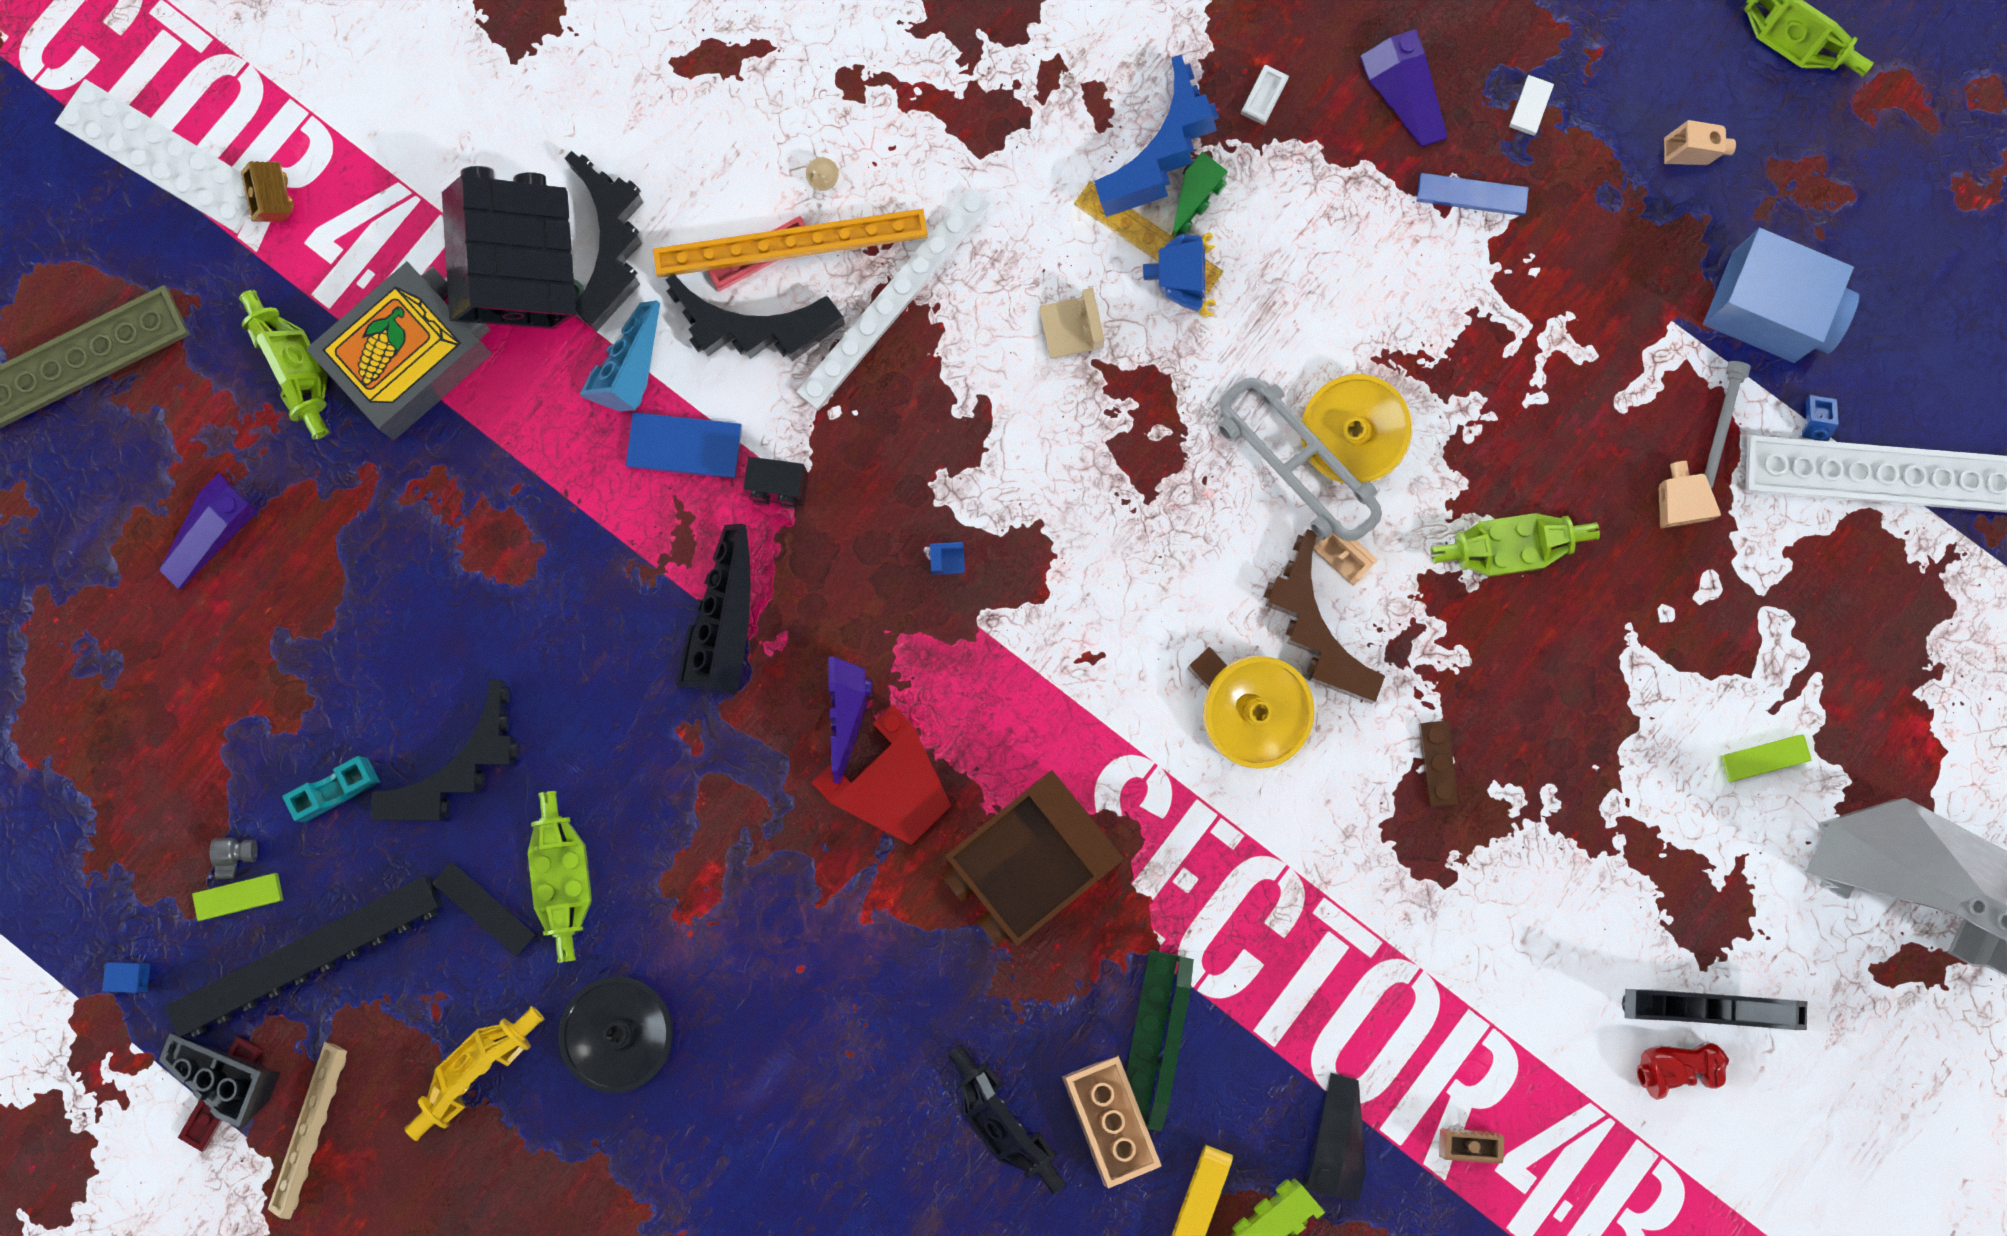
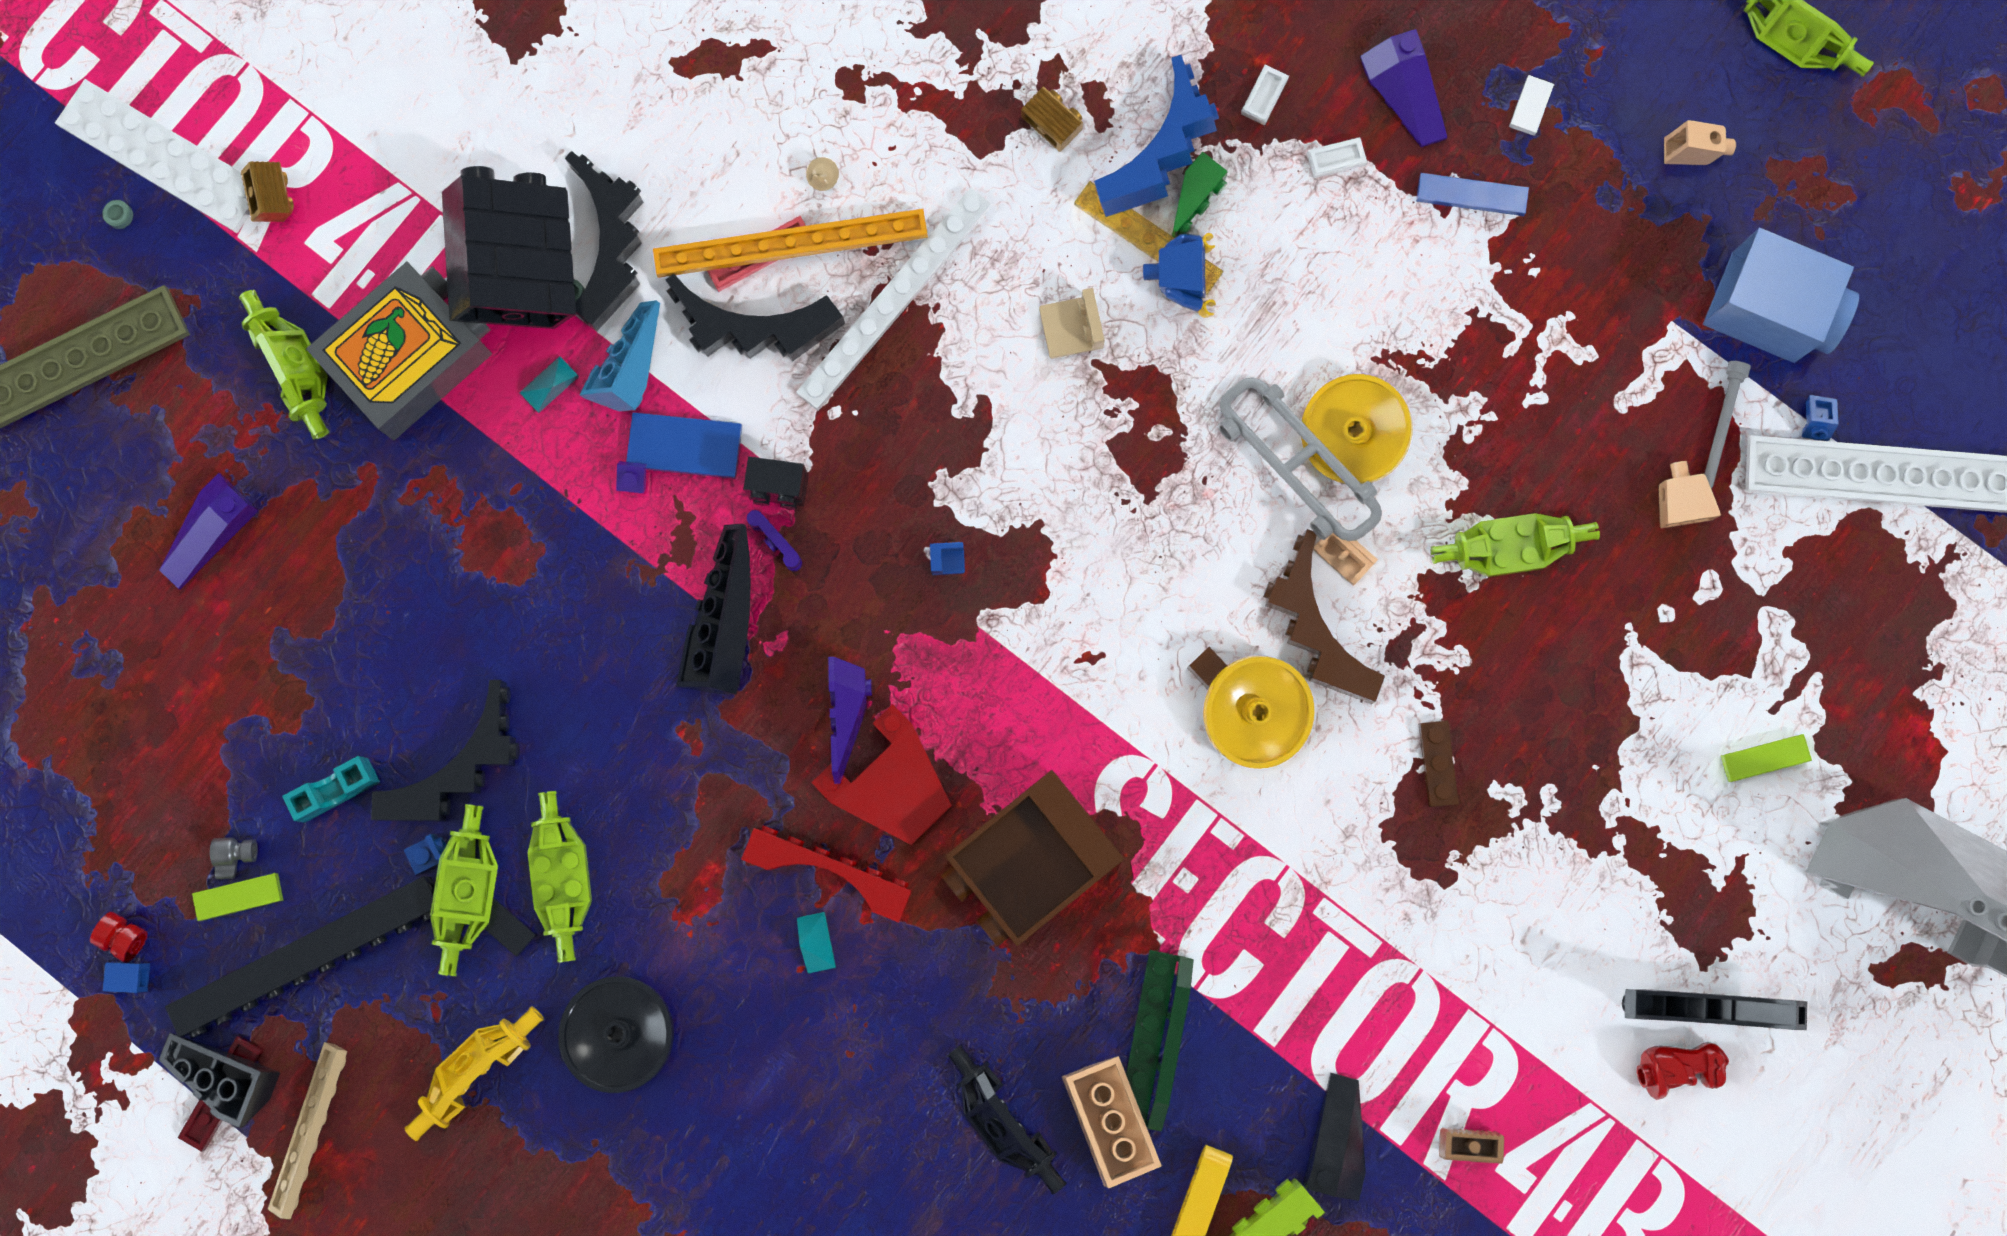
(117, 214): none -> sand green tile
(118, 937): none -> red wheel
(425, 853): none -> blue bracket
(462, 890): none -> lime plate
(549, 384): none -> teal slope
(631, 477): none -> dark purple plate
(772, 852): none -> red arch
(774, 540): none -> dark purple plate
(815, 942): none -> teal slope
(1052, 118): none -> pearl gold brick
(1337, 157): none -> white tile

